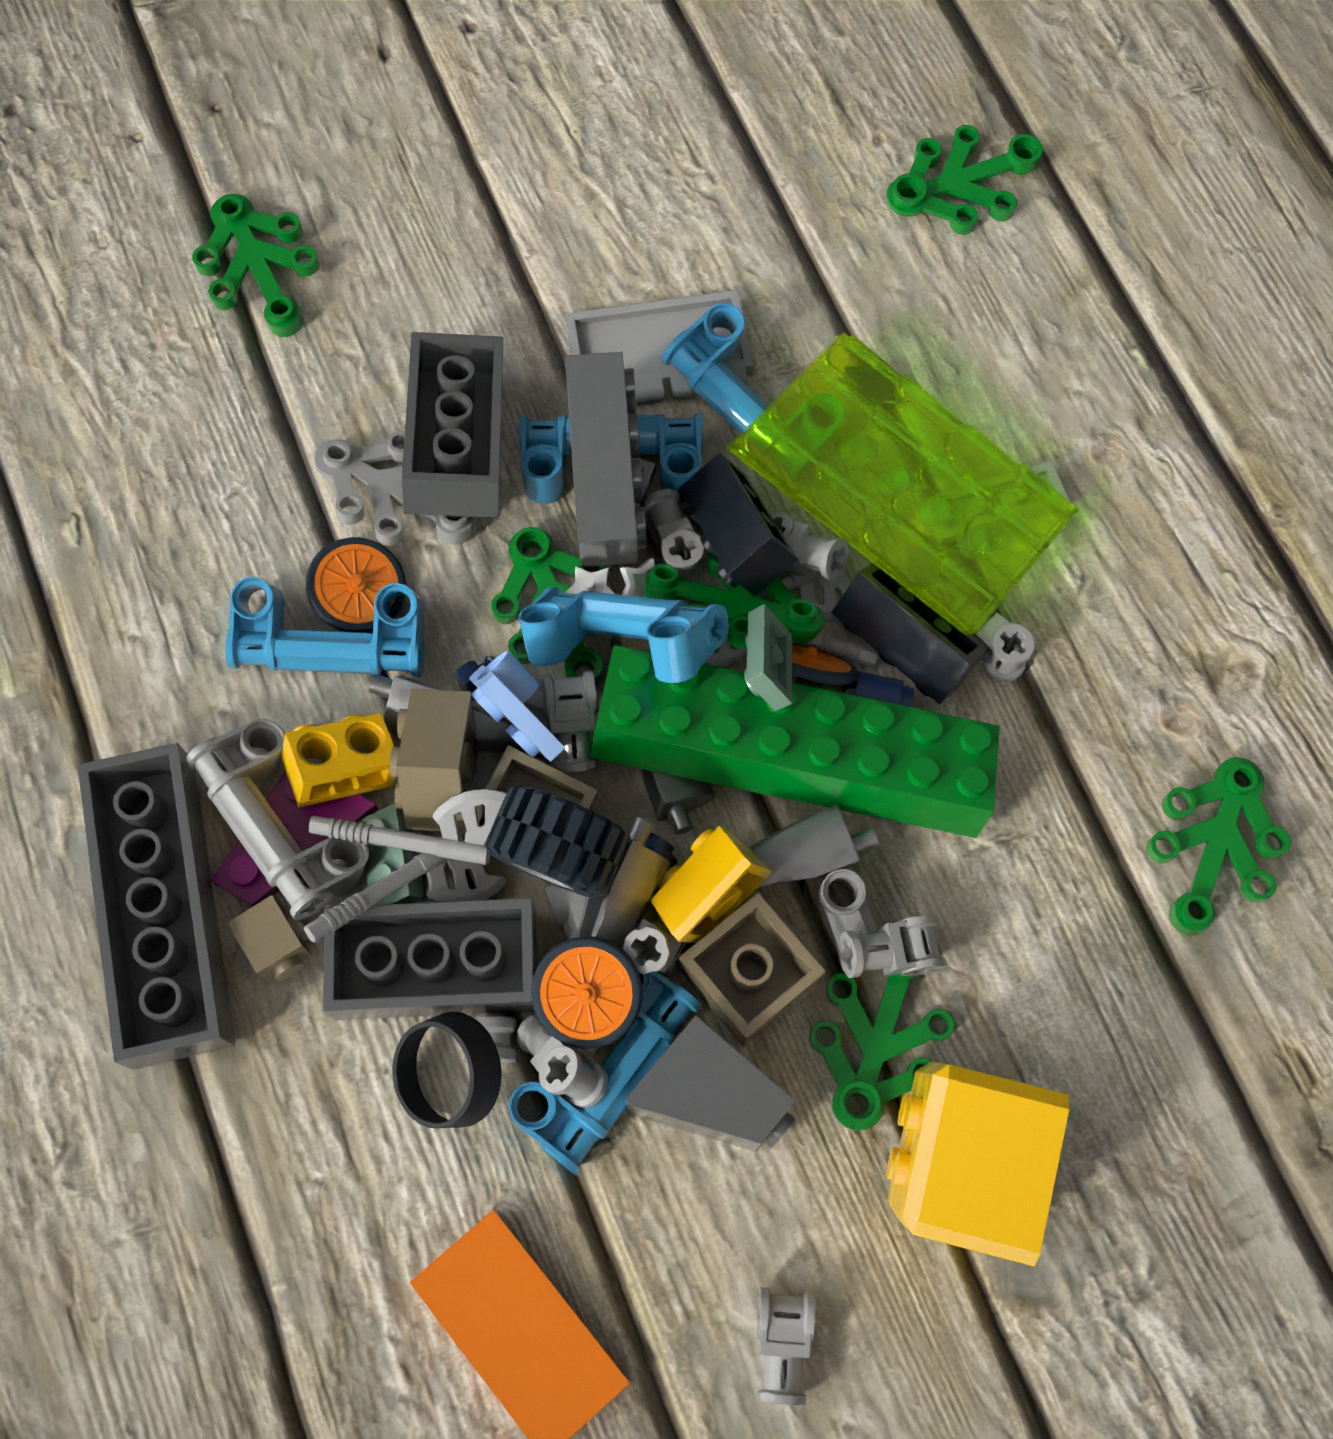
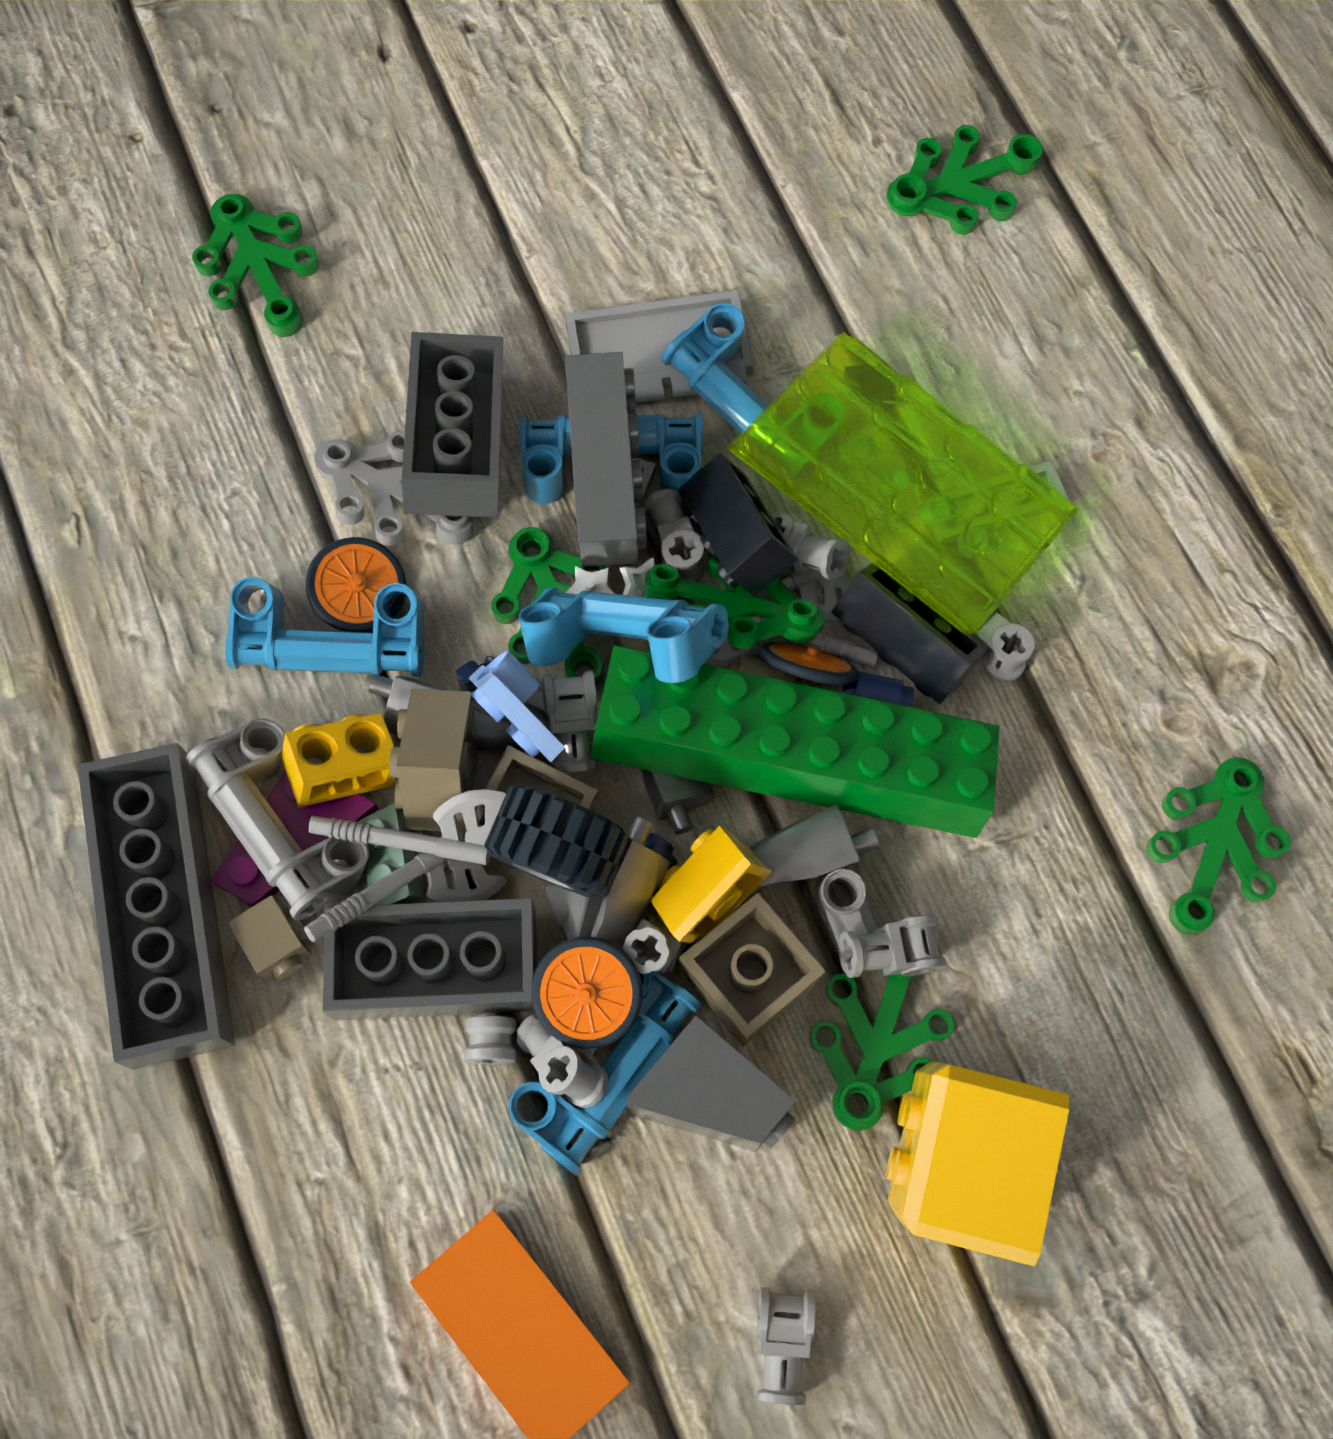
(483, 1069): black tyre -> none
(769, 658): sand green plate -> none

